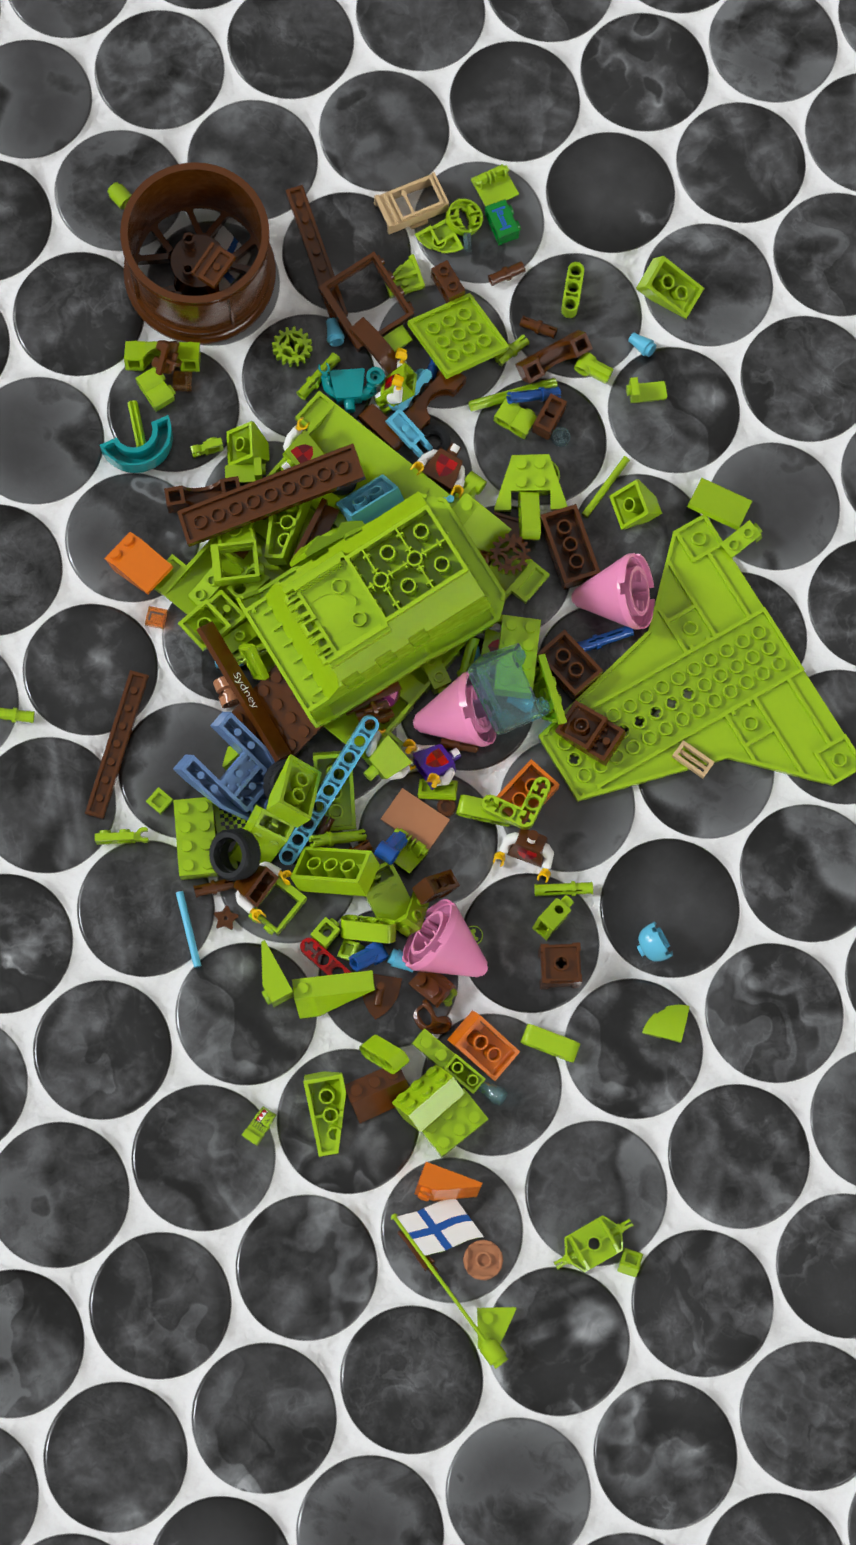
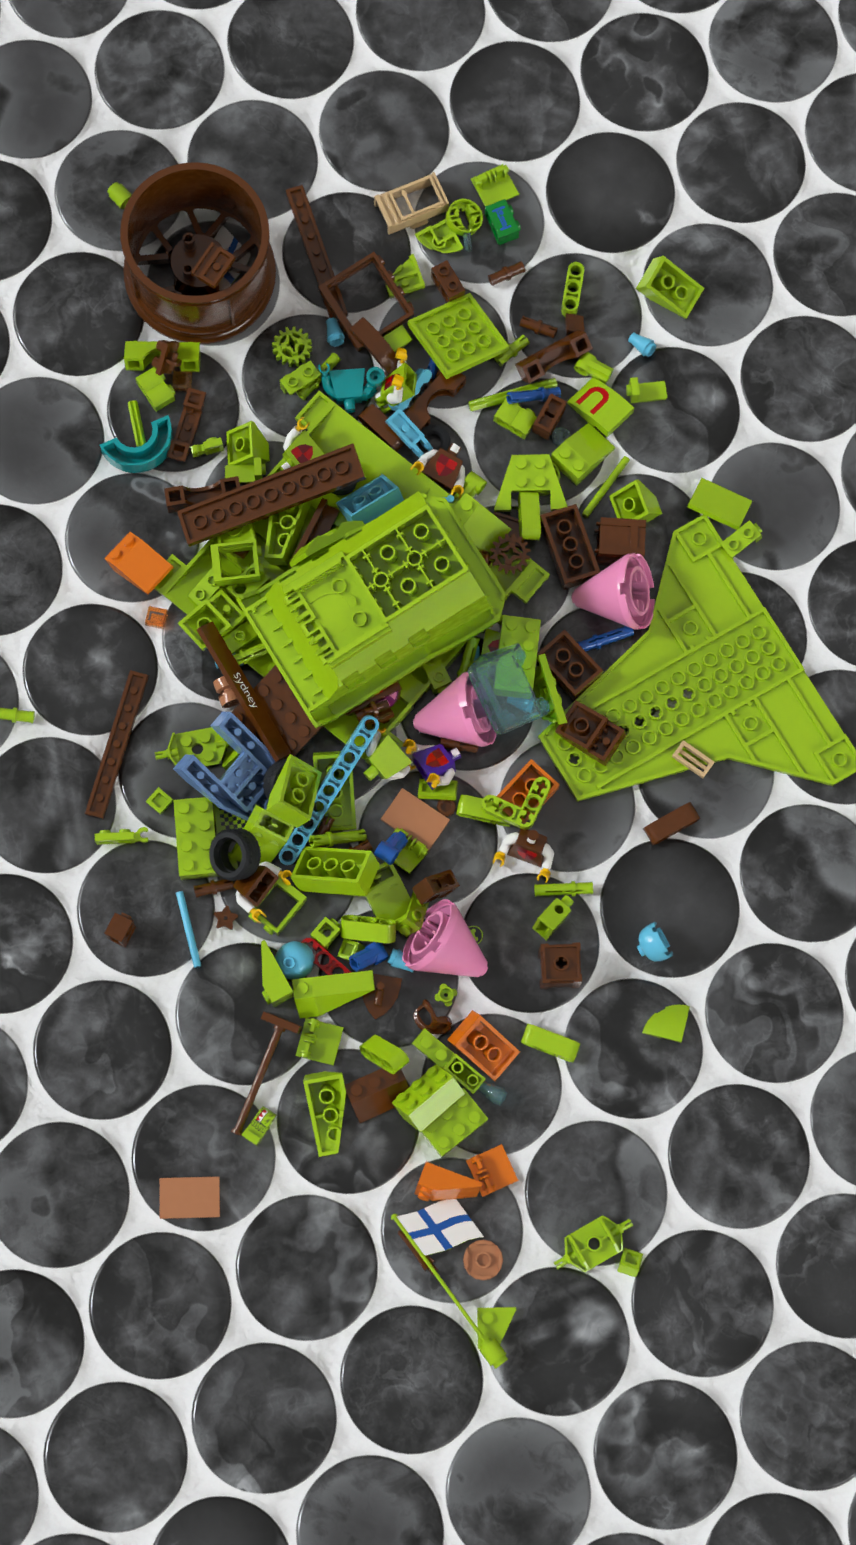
(120, 929): none -> reddish brown brick
(182, 743): none -> lime plate
(187, 425): none -> reddish brown slope
(189, 1197): none -> nougat tile
(253, 661): lime tile -> none
(280, 1026): none -> reddish brown tile
(295, 960): none -> medium azure cylinder
(299, 378): none -> lime bracket
(319, 1041): none -> lime hinge
(432, 986): reddish brown plate -> none
(492, 1170): none -> orange hinge
(574, 323): none -> reddish brown slope
(581, 453): none -> lime slope
(601, 406): none -> lime slope
(619, 538): none -> reddish brown container
(671, 823): none -> reddish brown beam

